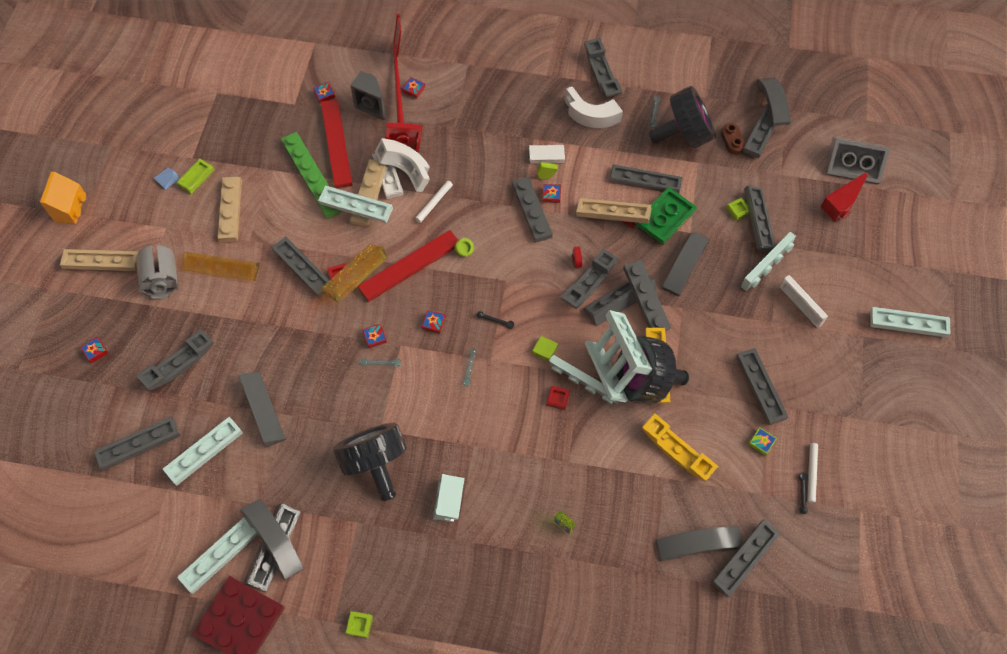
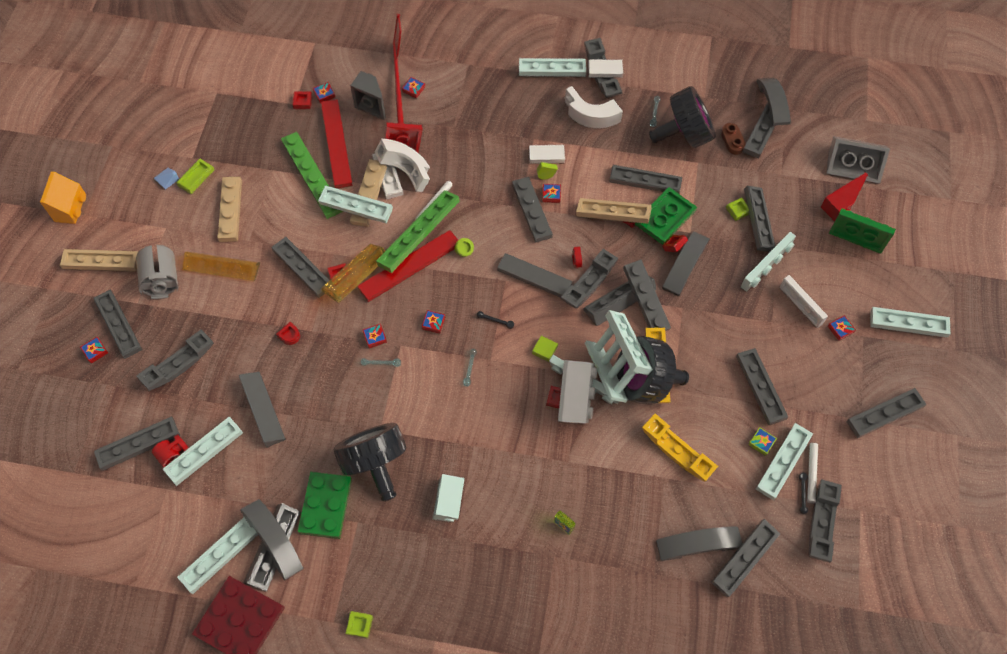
(117, 324): none -> dark grey tile
(166, 451): none -> red piece
(289, 334): none -> red tile
(302, 100): none -> red tile
(325, 505): none -> green plate
(417, 231): none -> bright green plate
(534, 275): none -> dark grey tile
(552, 67): none -> light aqua plate
(577, 392): none -> light grey slope
(605, 68): none -> white tile
(674, 243): none -> red tile
(784, 461): none -> light aqua plate
(823, 521): none -> dark grey slope
(841, 328): none -> tile
(861, 231): none -> green plate
(886, 413): none -> dark grey plate

